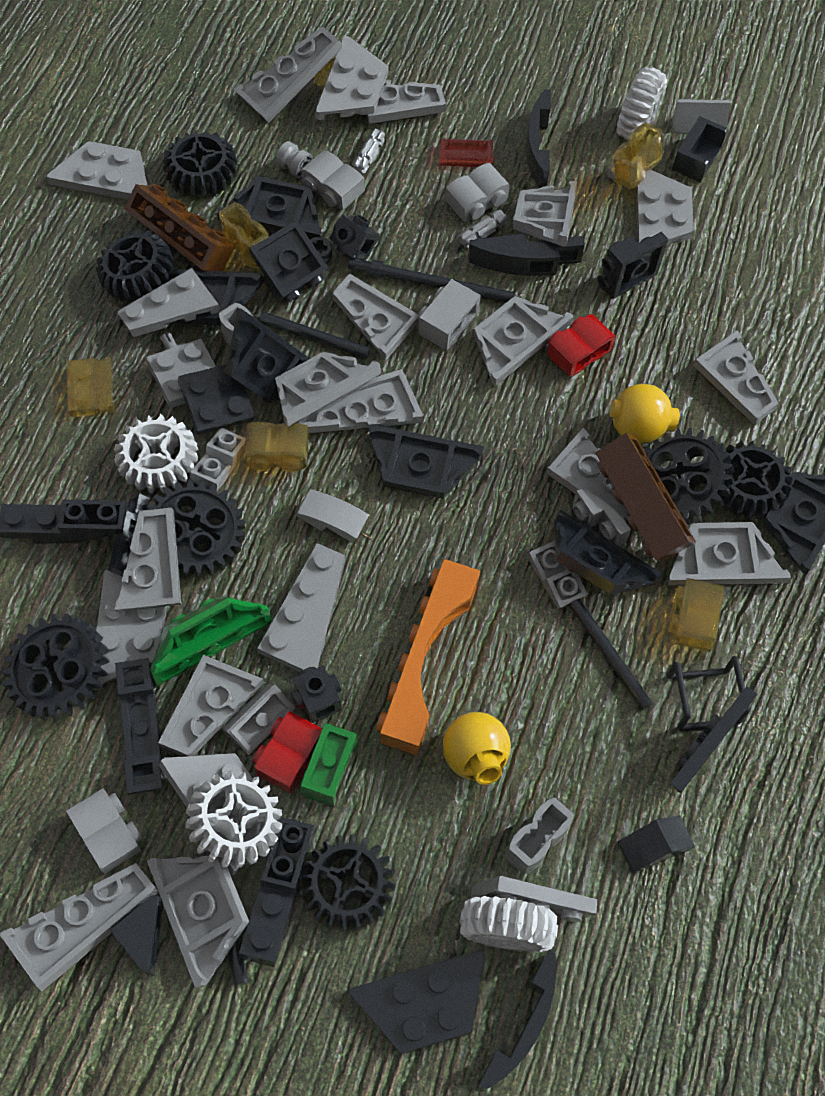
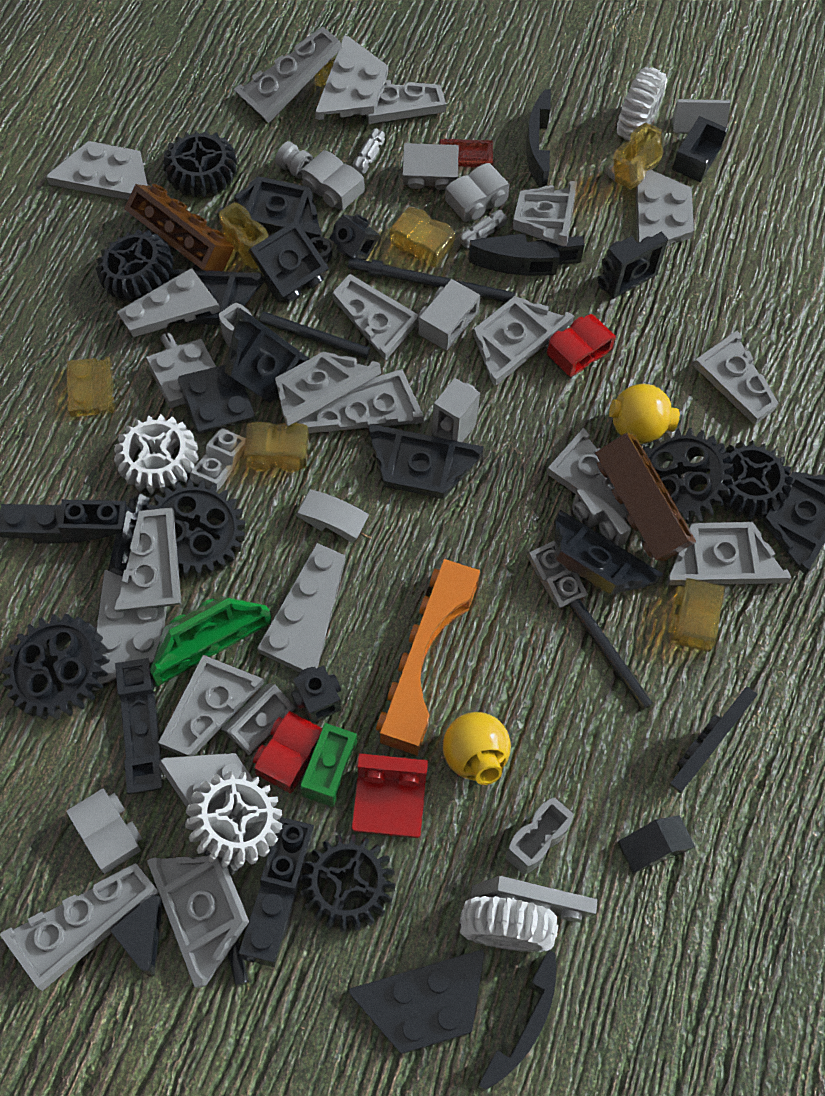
(389, 796): none -> red bracket
(422, 236): none -> clear yellow brick
(430, 165): none -> light grey brick
(455, 411): none -> light grey brick
(676, 673): black piece -> none

